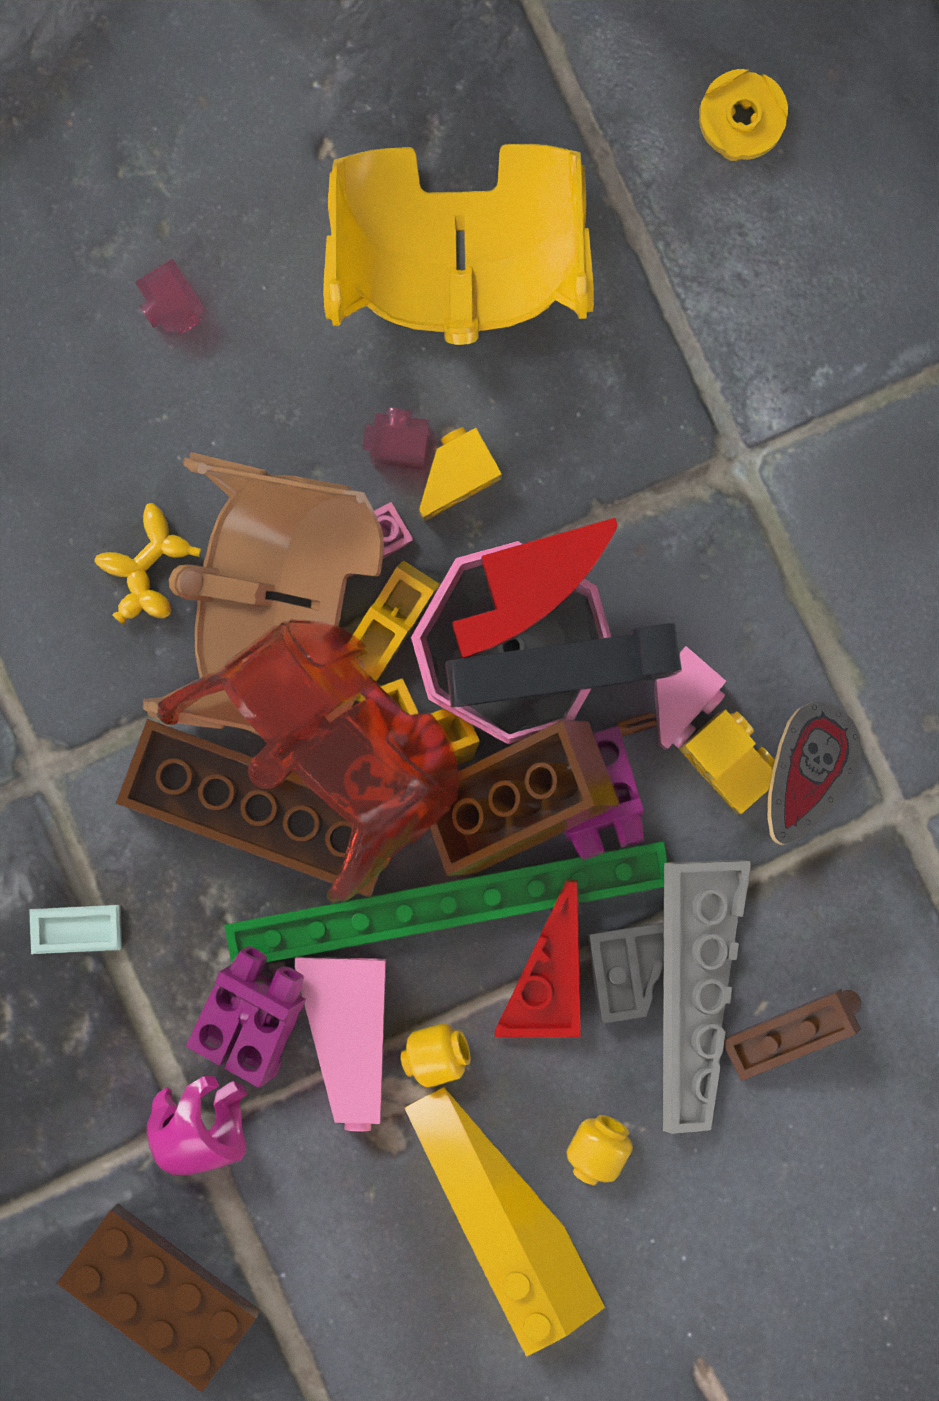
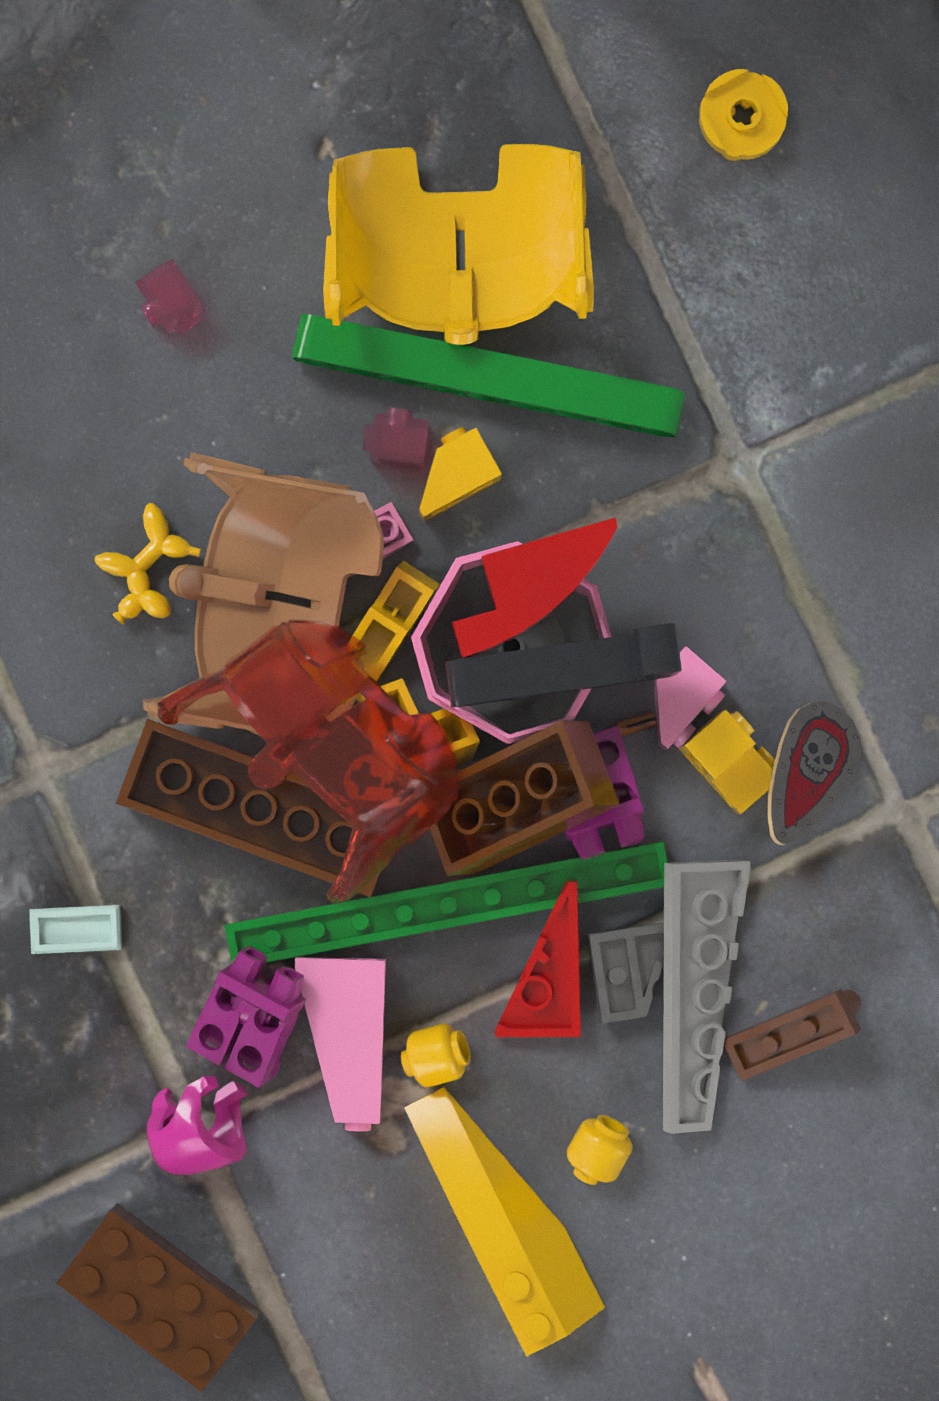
(488, 376): none -> green beam

